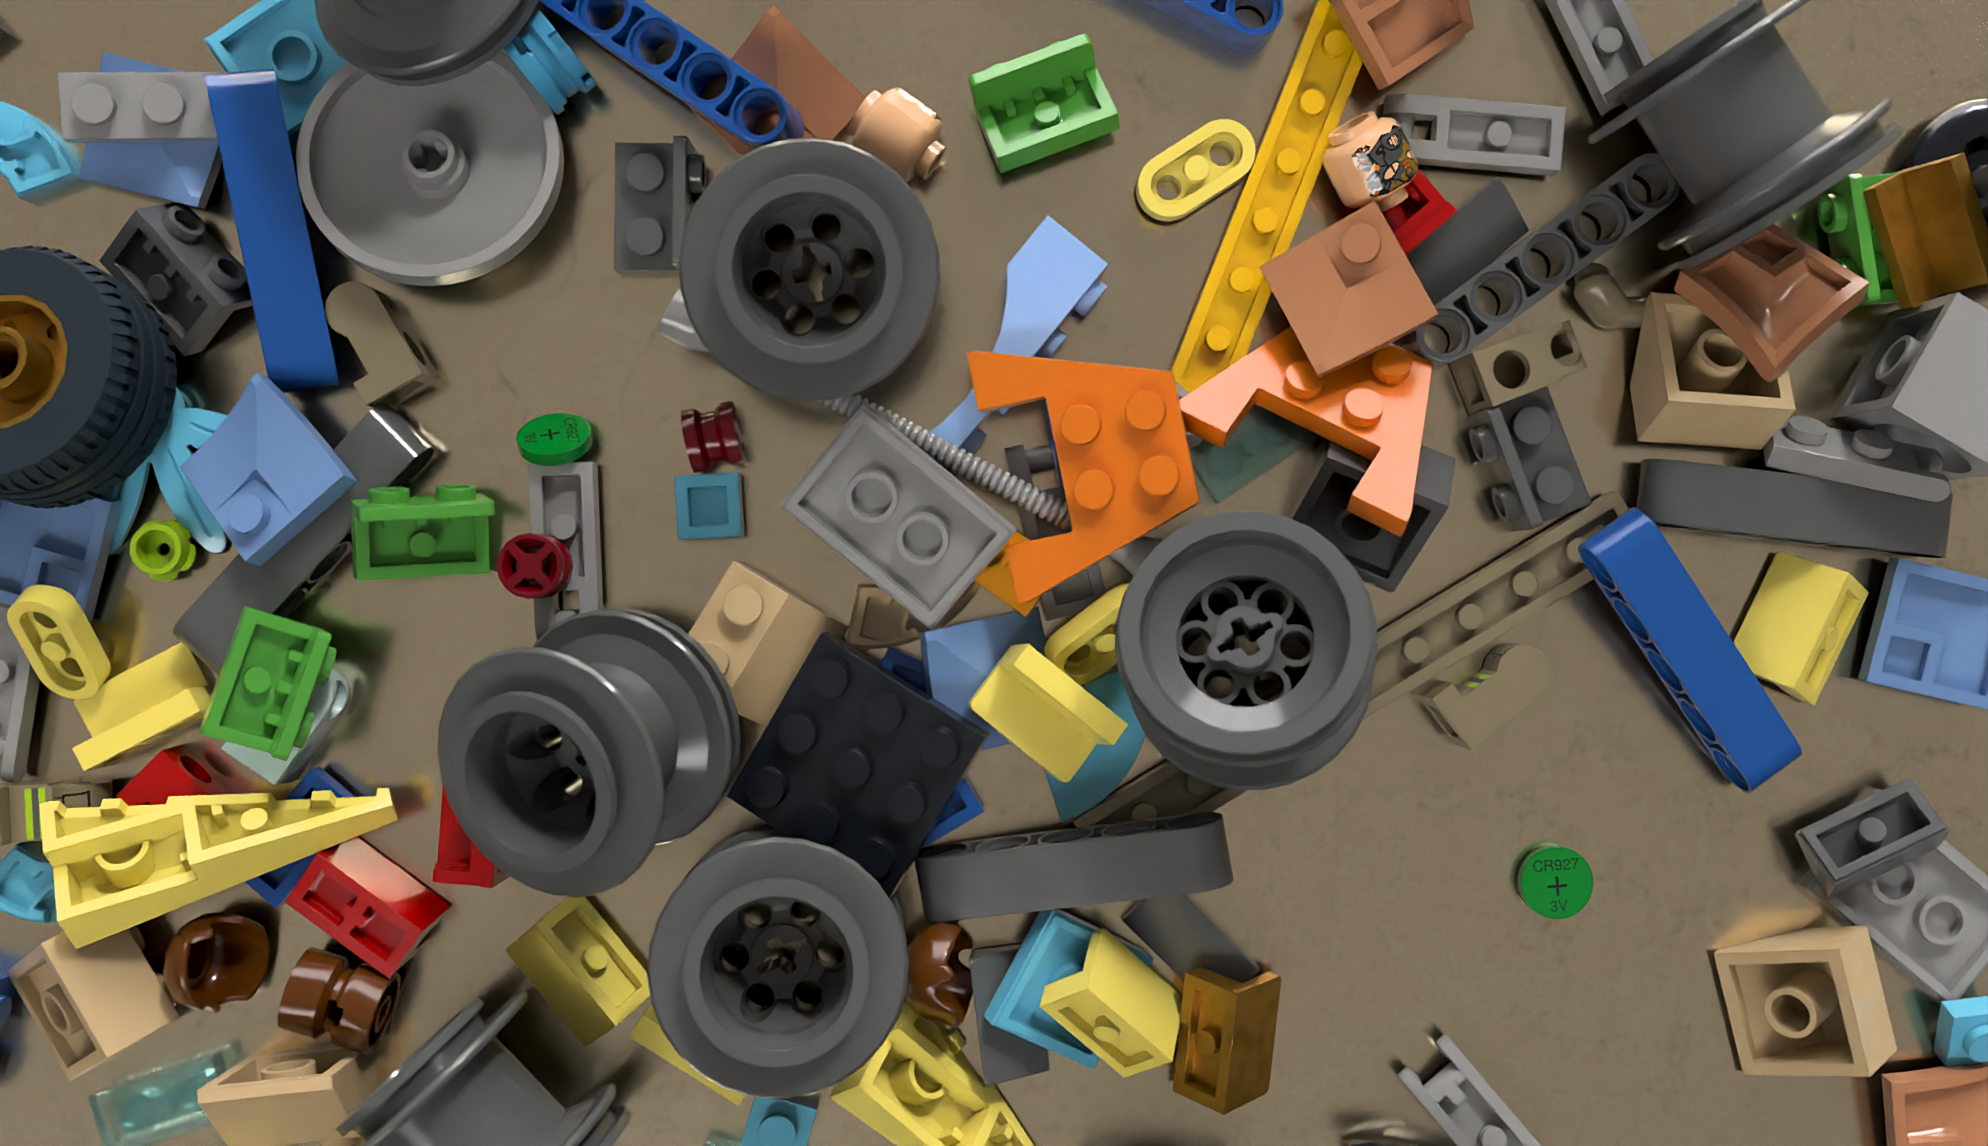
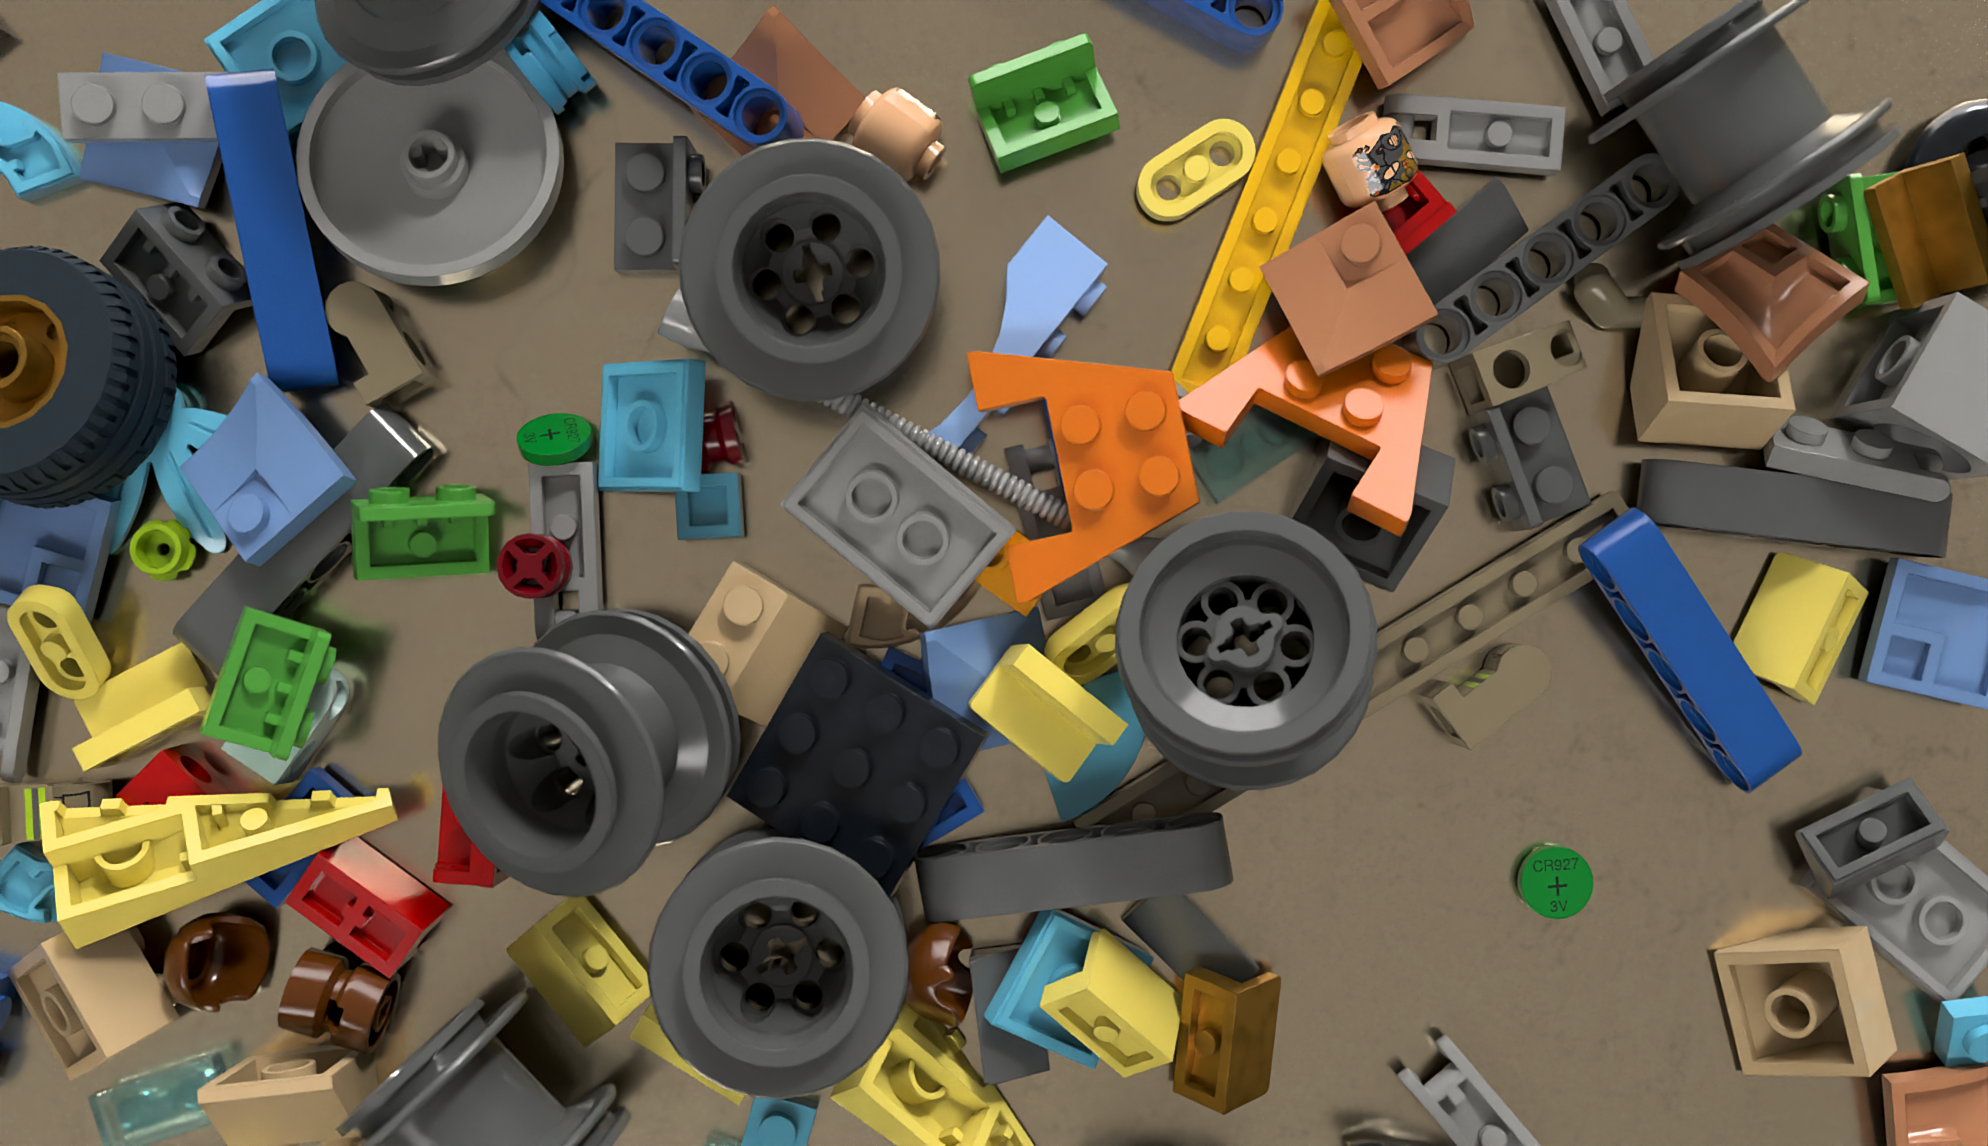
(652, 426): none -> medium azure tile

